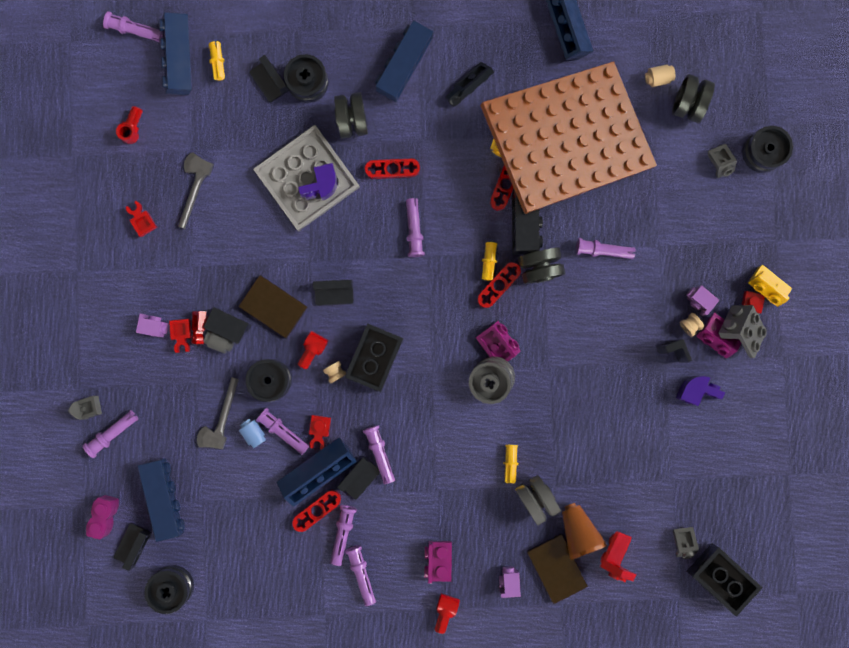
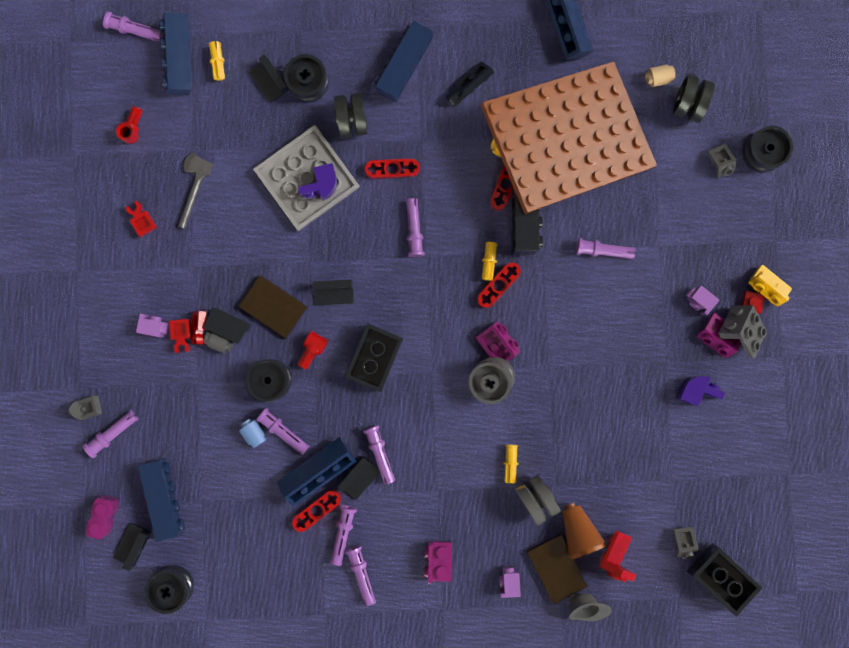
(216, 438): flat silver piece -> none
(319, 427): red plate -> none
(334, 372): tan wheel -> none
(447, 609): red axle -> none
(541, 264): pearl dark grey wheel -> none
(586, 608): none -> dark grey piece
(679, 348): black panel -> none
(692, 324): tan wheel -> none

